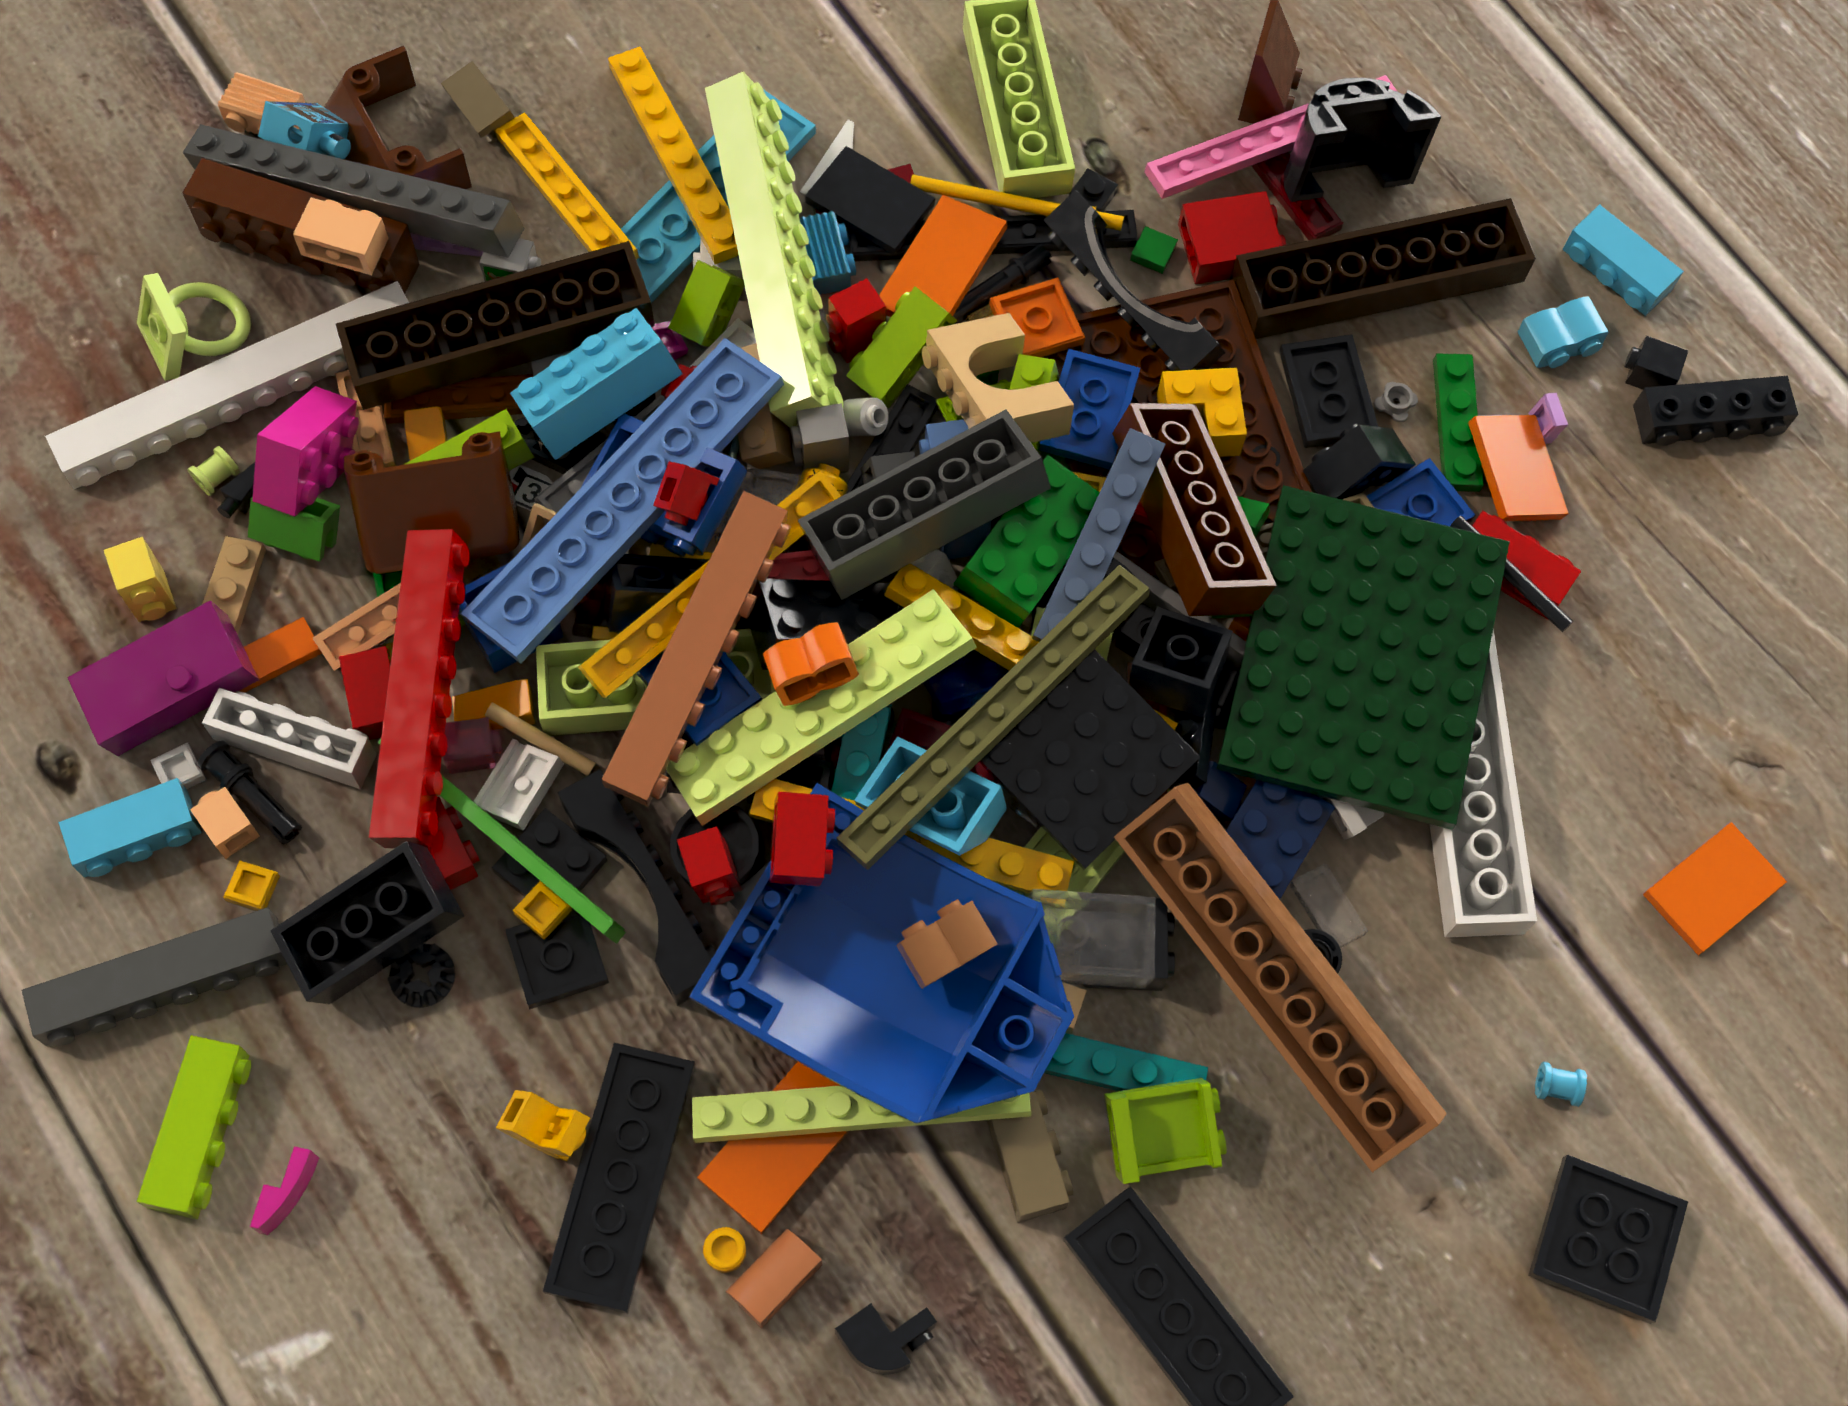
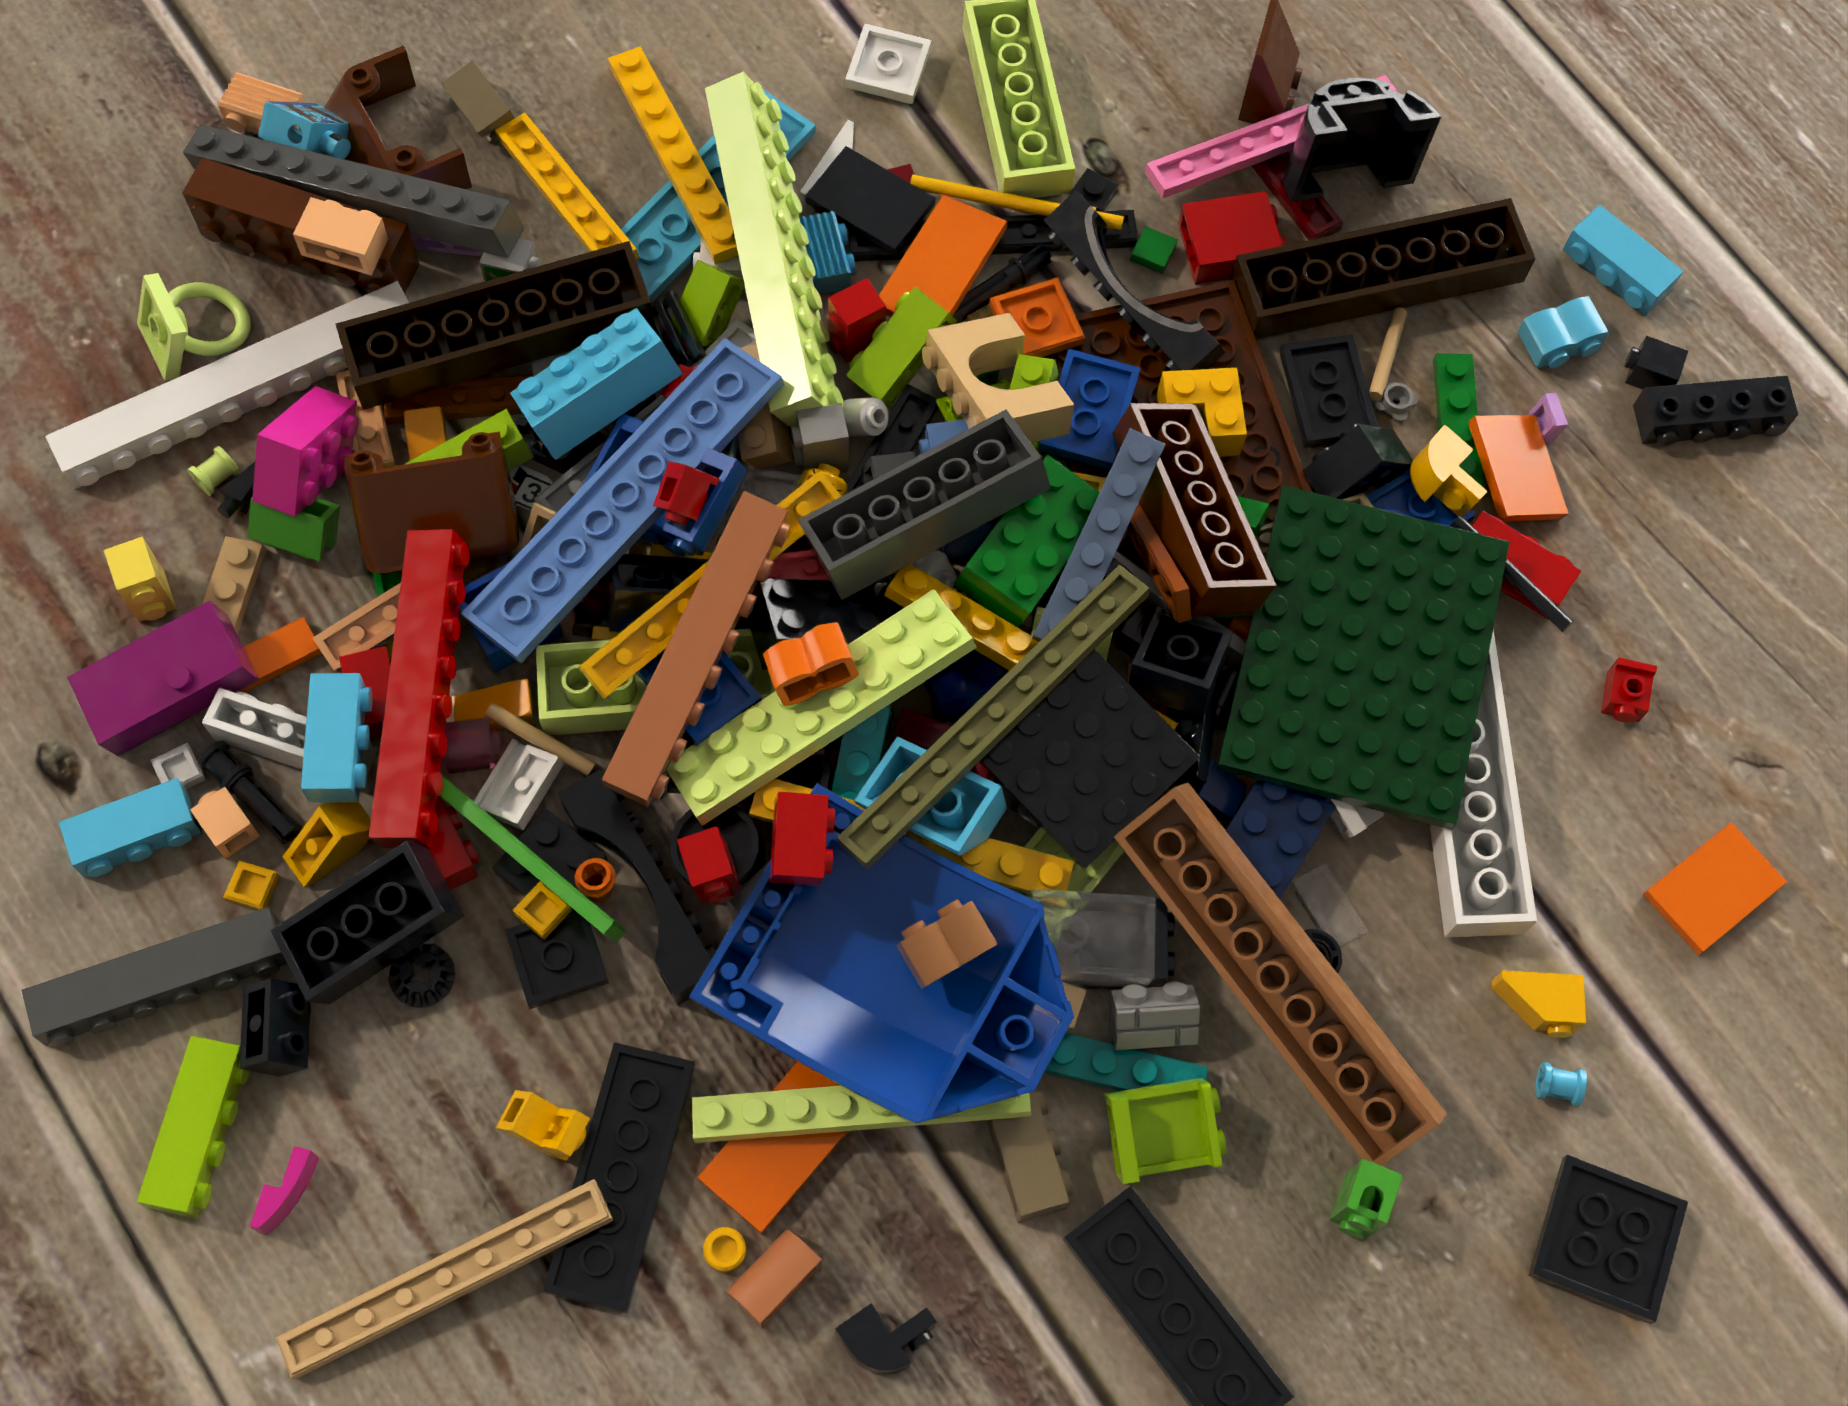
(274, 1028): none -> black brick
(328, 840): none -> yellow slope
(336, 737): none -> medium azure brick
(443, 1279): none -> tan tile
(595, 872): none -> orange cone
(660, 308): none -> black tile
(888, 63): none -> white plate
(1154, 1016): none -> light grey brick
(1159, 565): none -> dark orange tile
(1365, 1199): none -> bright green brick
(1387, 354): none -> tan bar
(1438, 473): none -> yellow brick
(1544, 1000): none -> yellow slope
(1622, 678): none -> red brick

